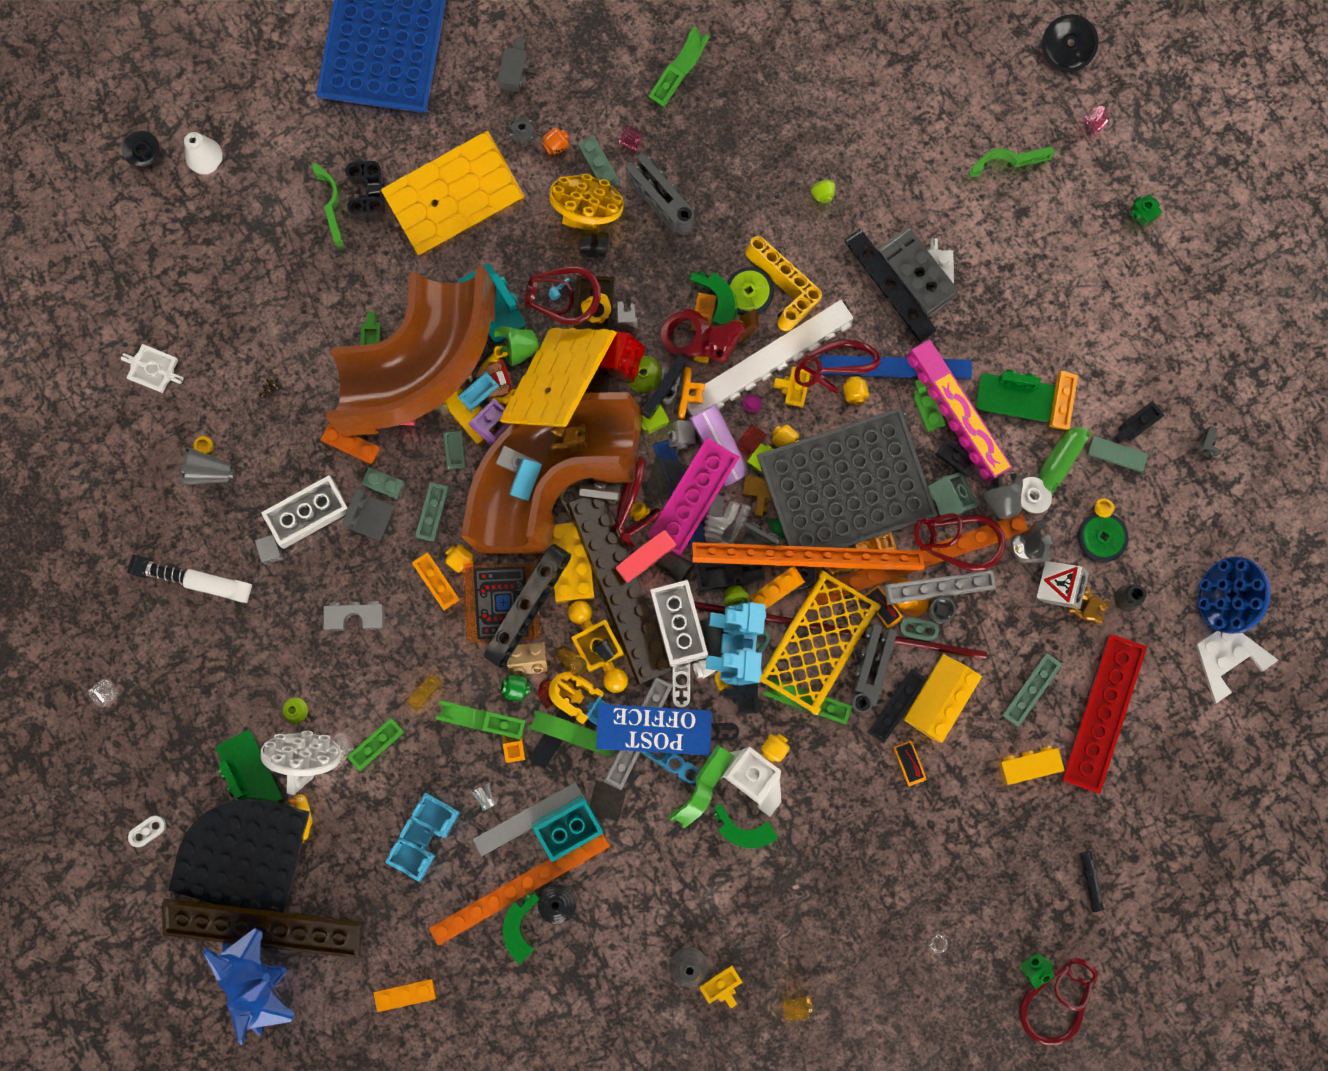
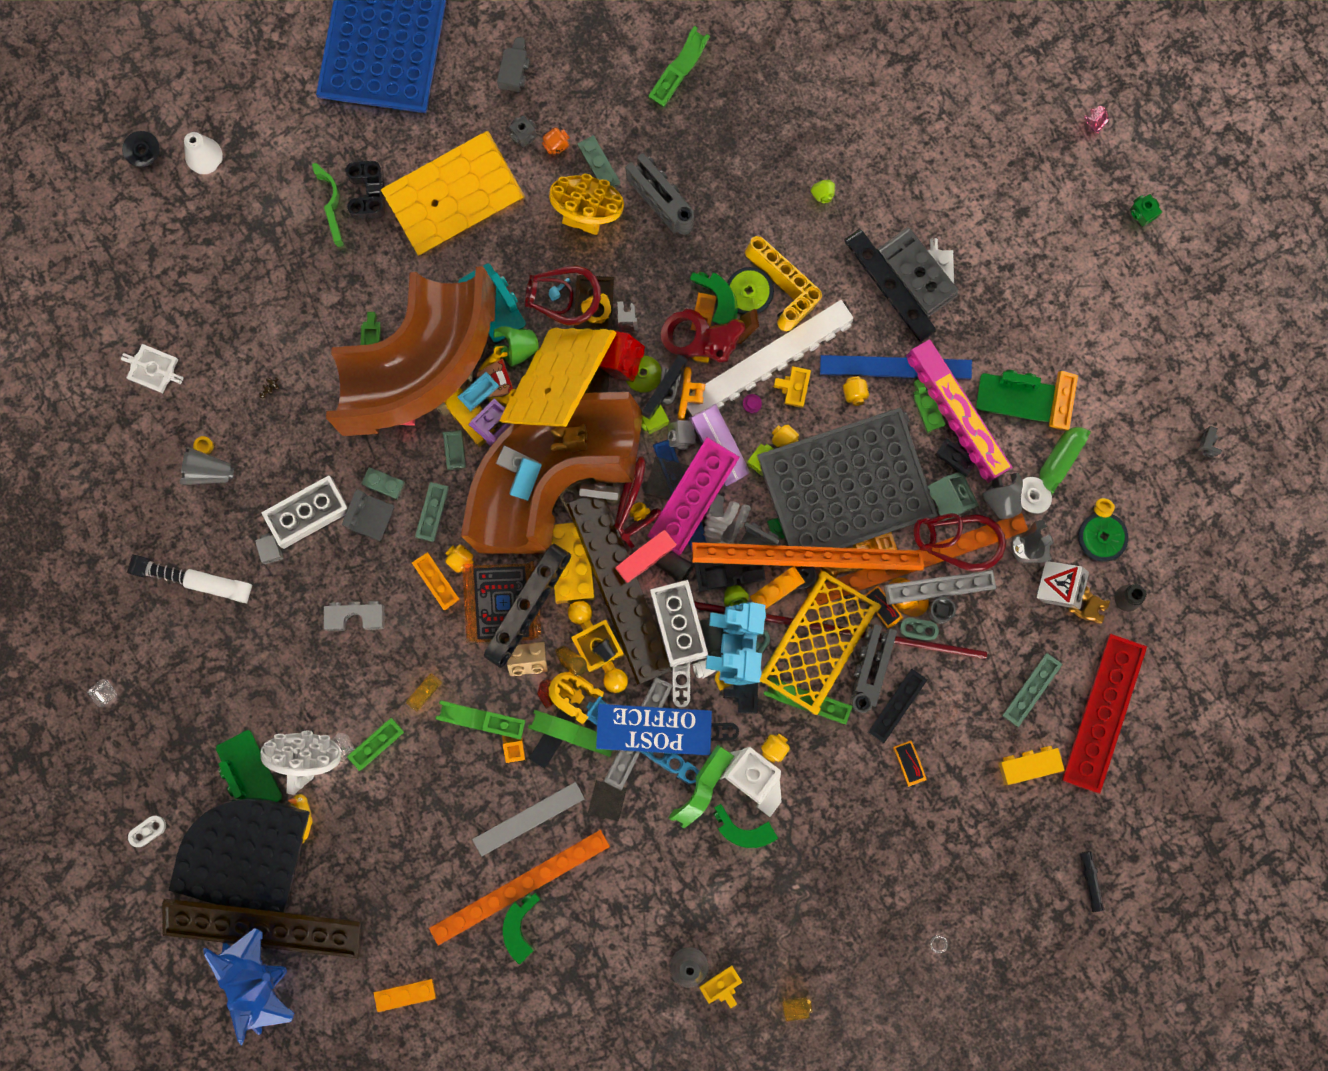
(300, 710): lime cone -> none
(351, 445): orange plate -> none
(410, 850): medium azure piece -> none
(485, 800): flat silver piece -> none
(515, 687): green head -> none
(563, 897): black piece -> none
(567, 828): teal brick -> none
(587, 243): black wheel -> none
(631, 137): clear pink tile -> none
(751, 440): clear red brick -> none
(757, 489): pearl gold brick -> none
(817, 377): dark red animal -> none
(942, 698): yellow slope -> none
(1015, 159): bright green piece -> none
(1037, 970): green brick -> none
(1056, 46): black dish -> none
(1080, 1009): dark red animal -> none
(1117, 454): sand green tile -> none
(1139, 422): black hinge -> none
(1222, 653): white wing -> none
(1234, 595): blue bracket -> none

